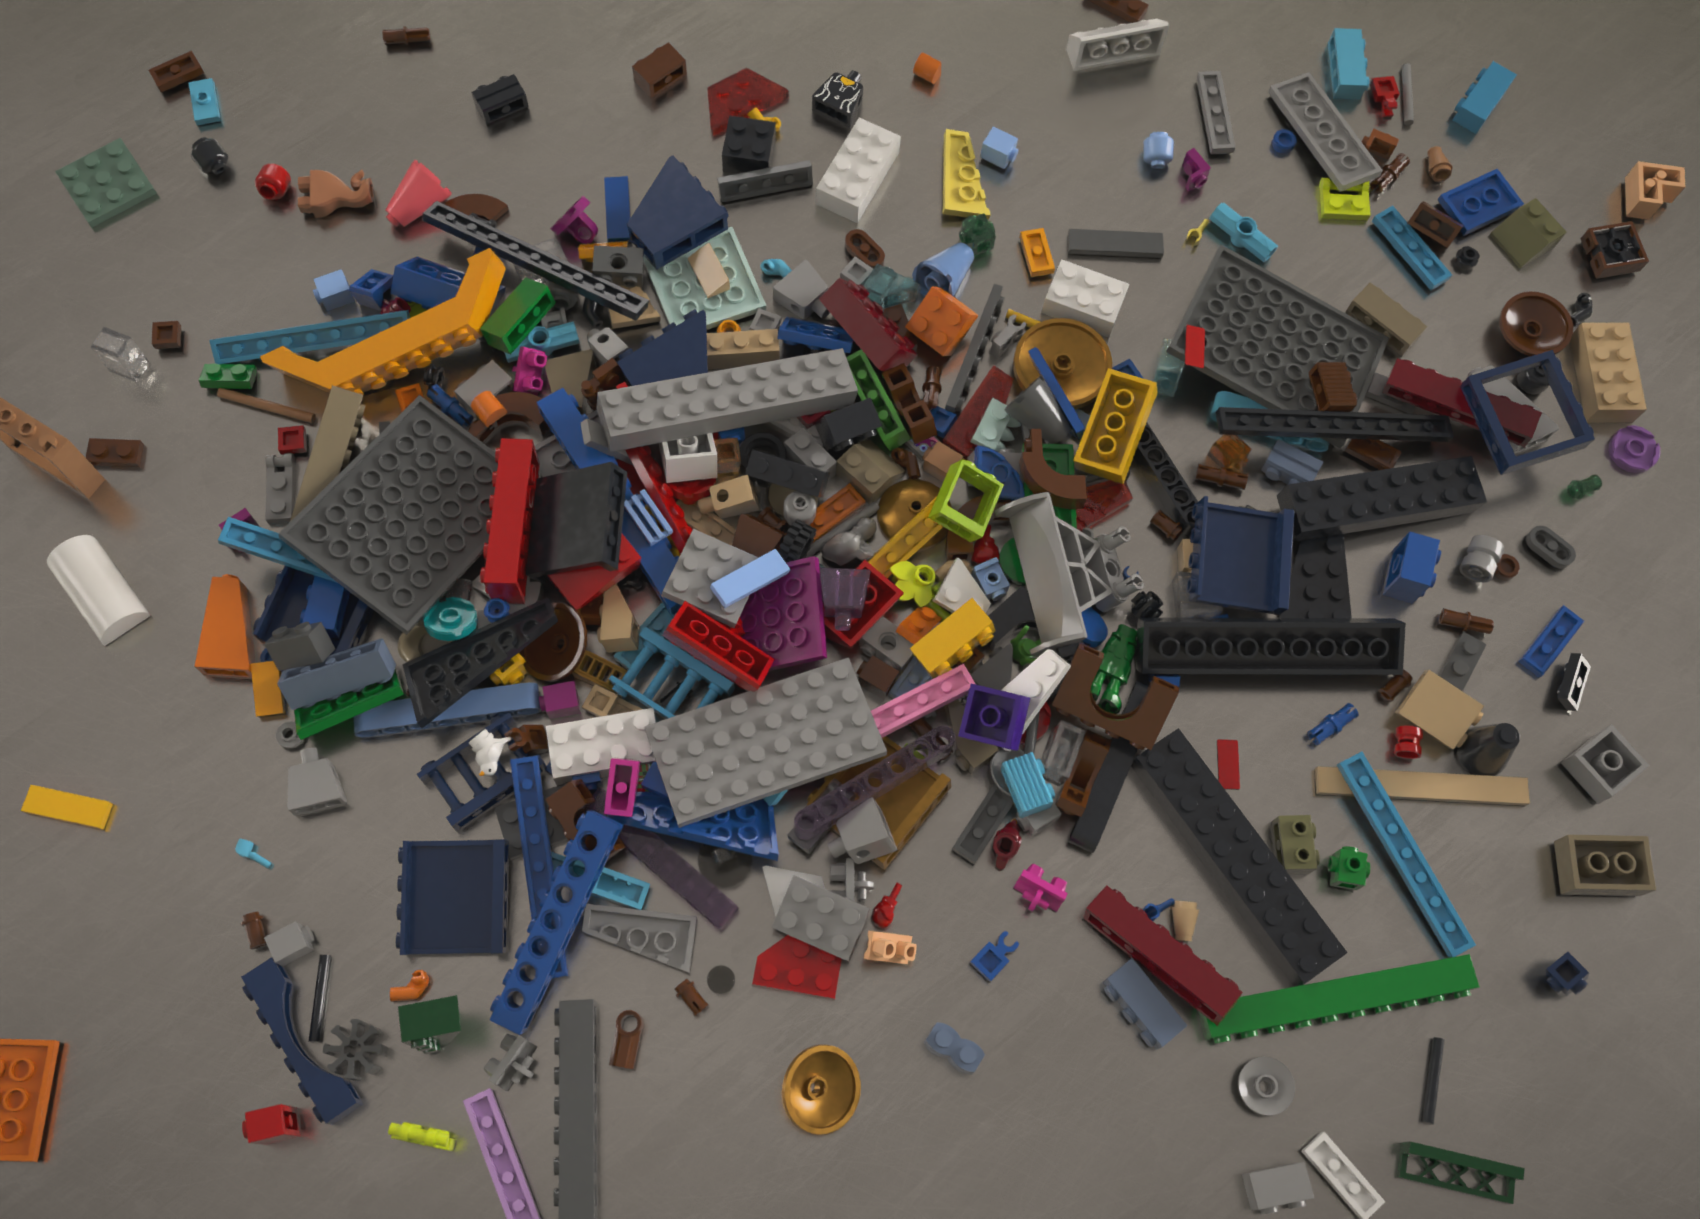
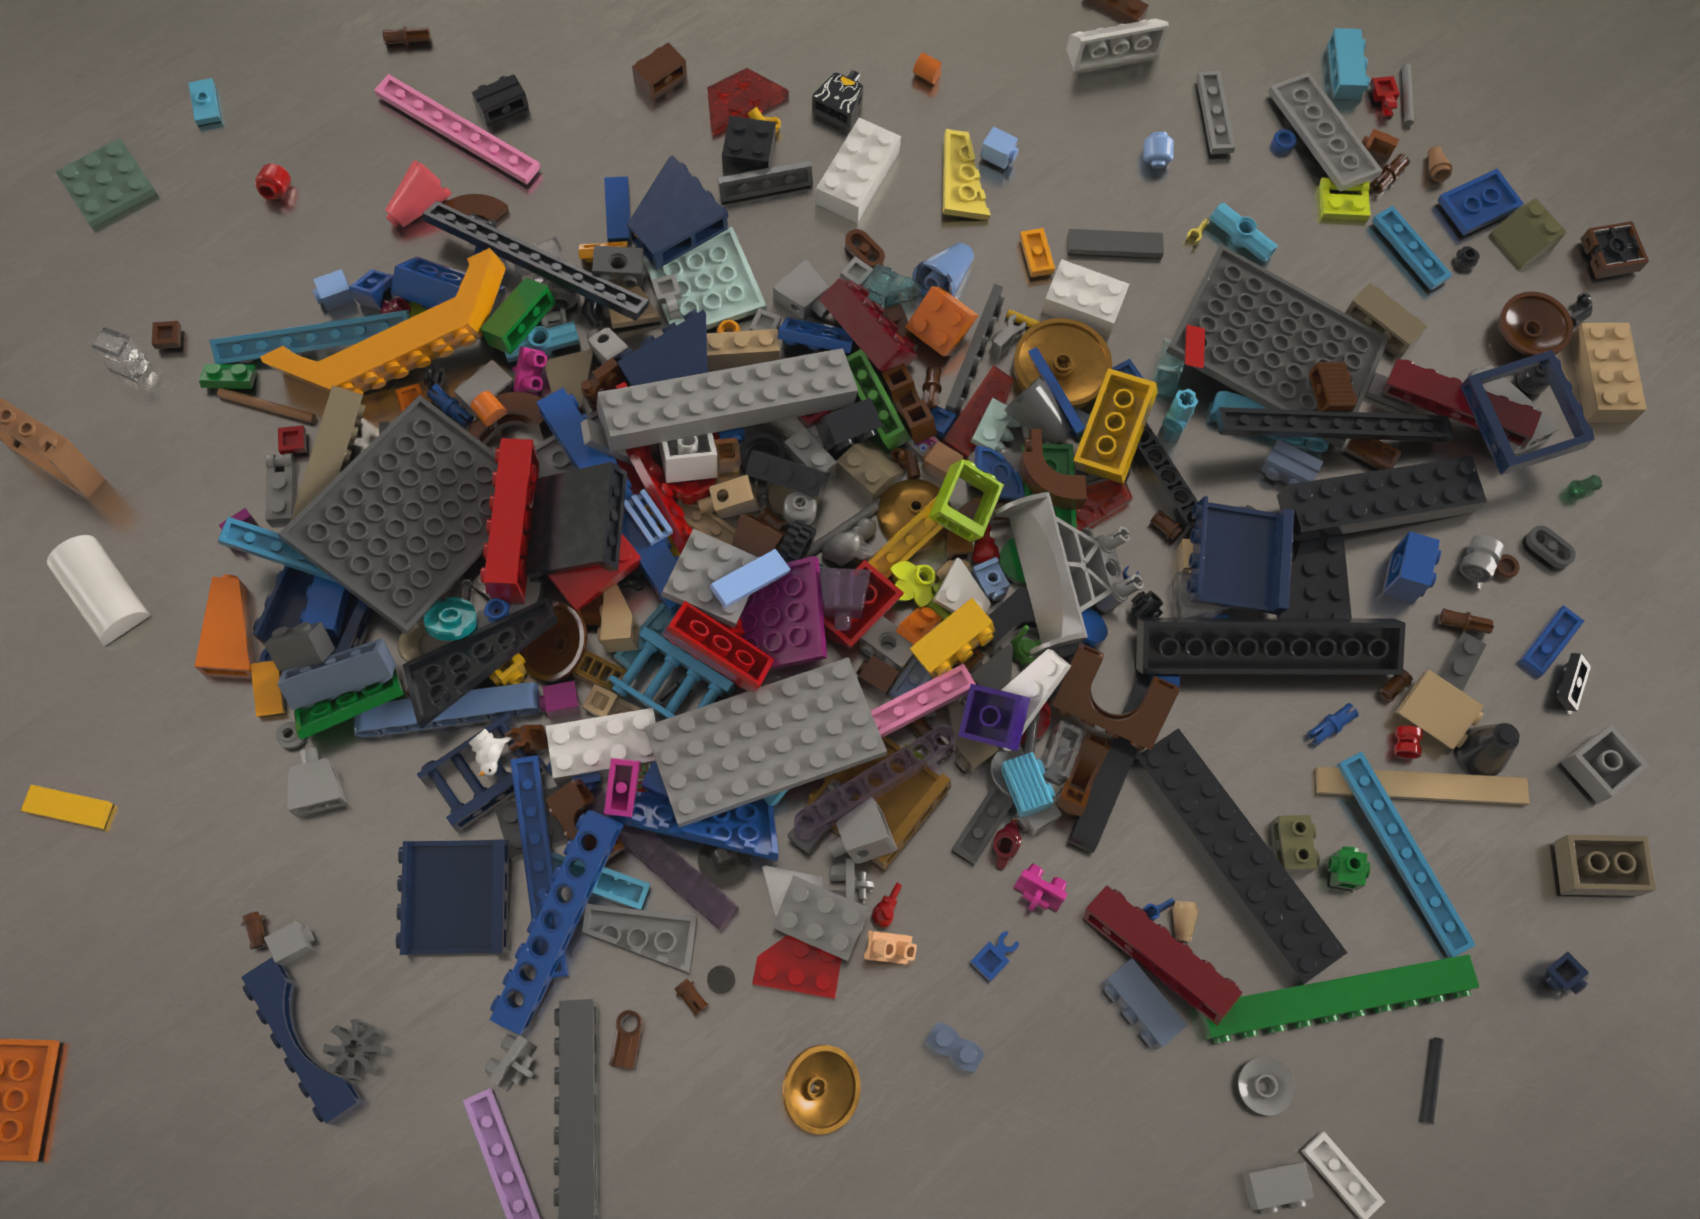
(114, 452): reddish brown plate -> none
(176, 71): reddish brown plate -> none
(209, 156): black head -> none
(244, 849): medium azure hand -> none
(271, 1124): red brick -> none
(319, 998): black bar -> none
(330, 192): nougat hips -> none
(414, 988): orange arm -> none
(414, 1134): neon yellow plate -> none
(430, 1023): dark green wedge -> none
(457, 129): none -> bright pink plate
(574, 220): magenta tile -> none
(668, 291): none -> light grey plate
(709, 271): tan slope -> none
(775, 267): medium azure arm -> none
(836, 510): orange tile -> none
(978, 233): clear green brick -> none
(1115, 667): green piece -> none
(1178, 415): none -> medium azure piece
(1196, 168): magenta bracket -> none
(1221, 476): reddish brown pin -> none
(1228, 763): red sticker -> none
(1230, 452): clear orange brick -> none
(1435, 224): reddish brown brick -> none
(1465, 1163): dark green fence -> none
(1483, 96): dark azure brick -> none
(1634, 449): medium lavender tile -> none
(1650, 186): light nougat brick -> none

